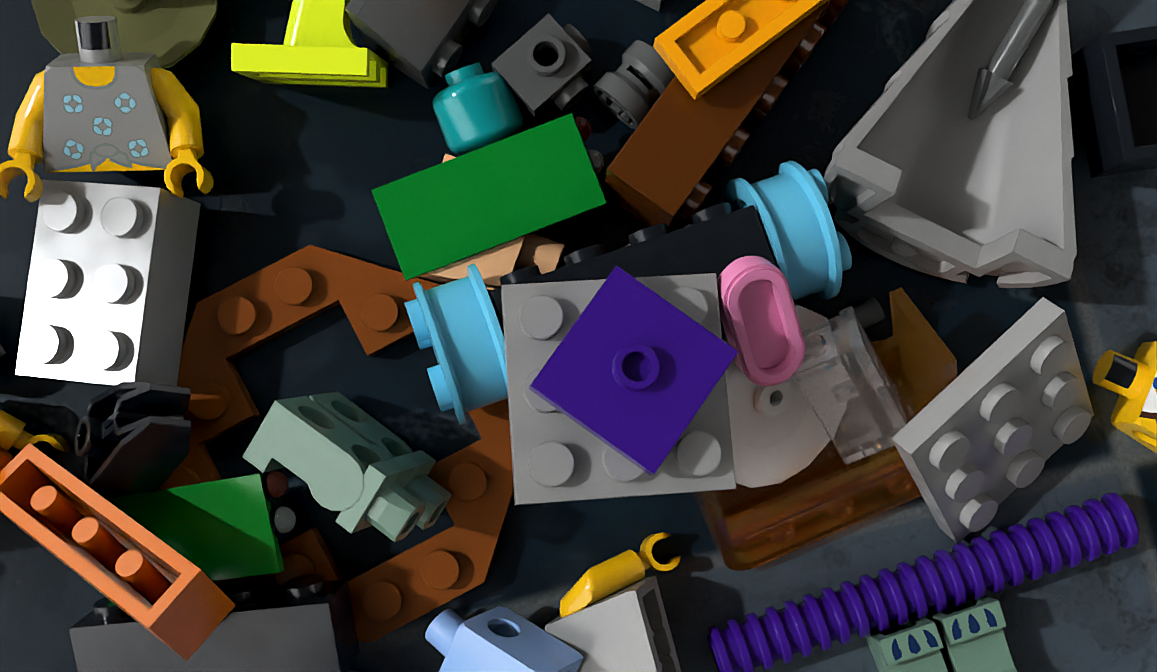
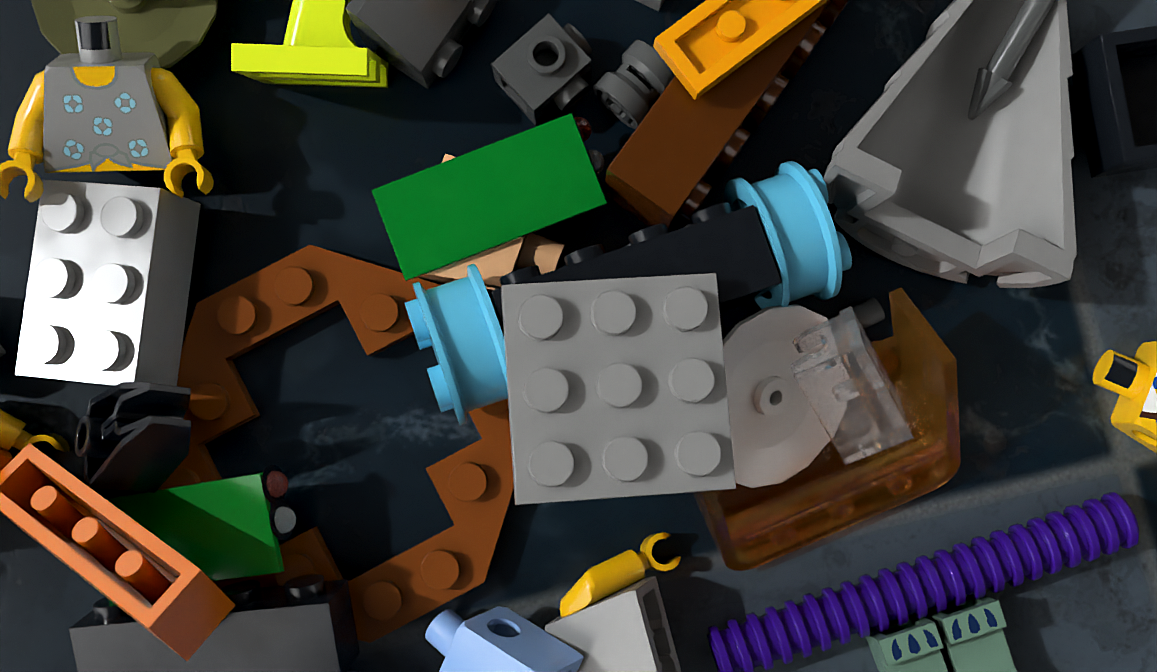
(350, 464): sand green hips -> none
(476, 109): teal head -> none
(633, 370): dark purple plate -> none
(760, 320): bright pink tile -> none
(998, 422): light grey plate -> none

